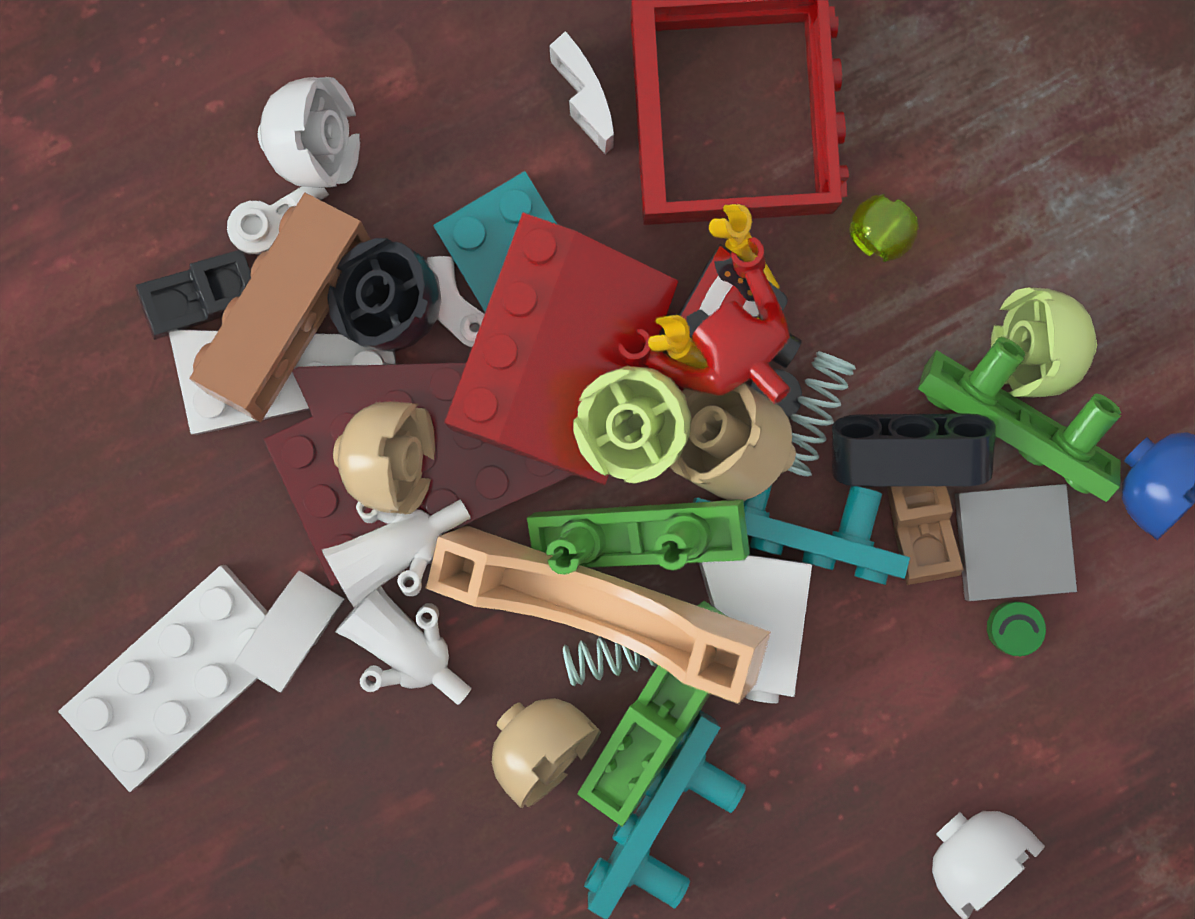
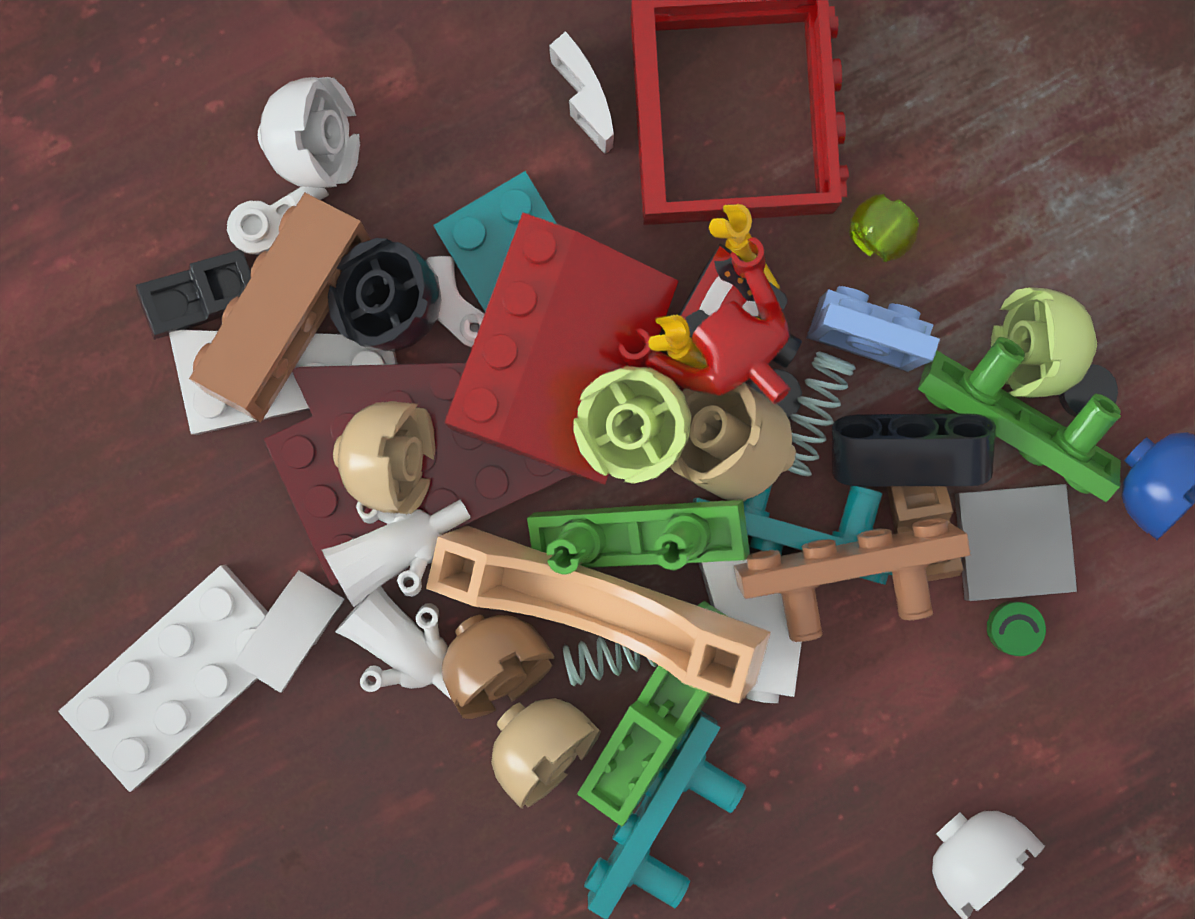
(491, 661): none -> medium nougat cylinder
(873, 553): none -> nougat plate
(877, 333): none -> light blue plate
(1096, 381): none -> black tile

